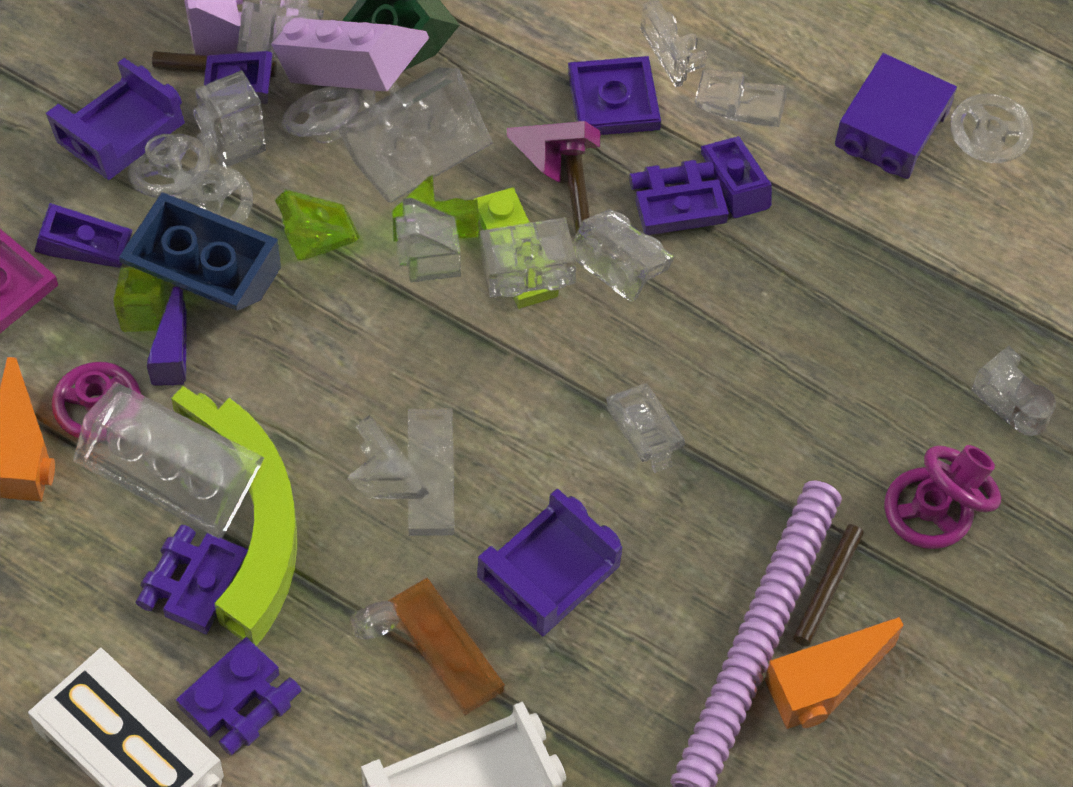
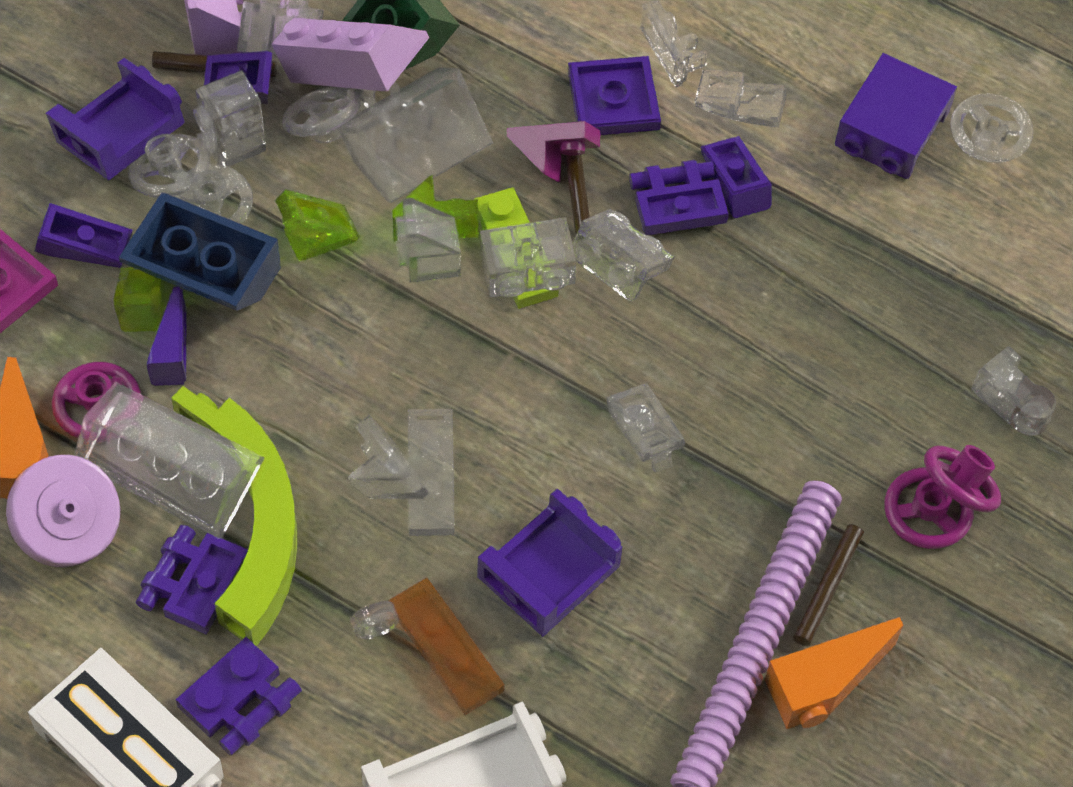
(63, 511): none -> lavender wheel

